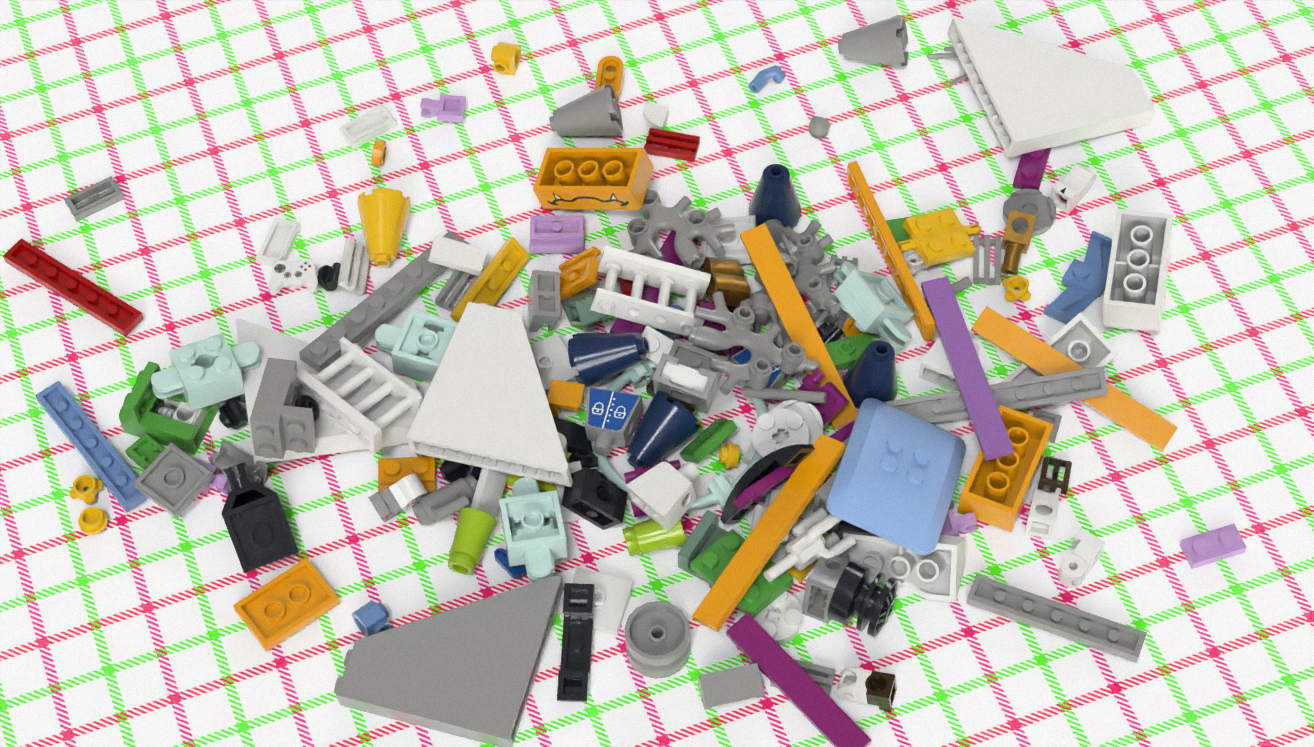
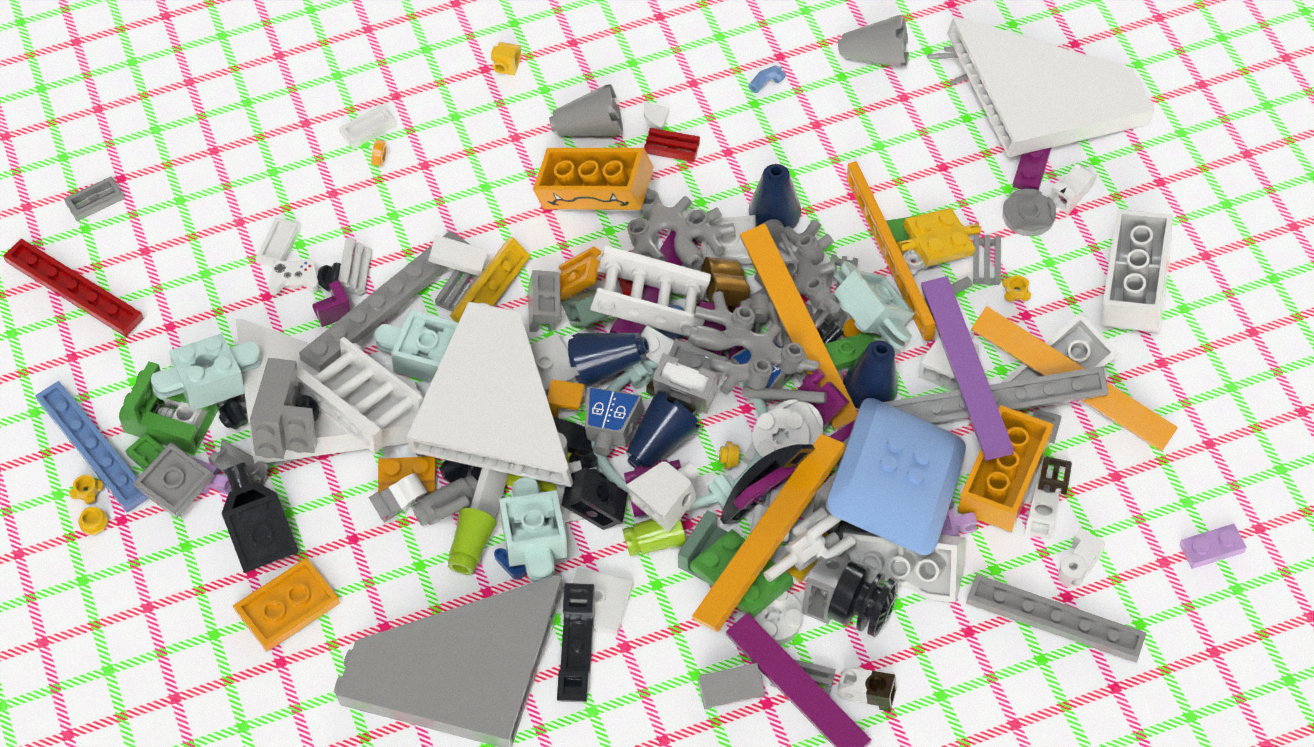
(334, 307): none -> magenta panel
(371, 618): medium blue plate -> none
(383, 223): yellow cone -> none
(447, 108): lavender plate -> none
(557, 234): lavender plate -> none
(605, 76): light orange plate -> none
(657, 639): light grey wheel -> none
(708, 440): bright green plate -> none
(819, 127): light grey hinge -> none
(1015, 242): pearl gold bracket -> none
(1084, 280): medium blue plate -> none

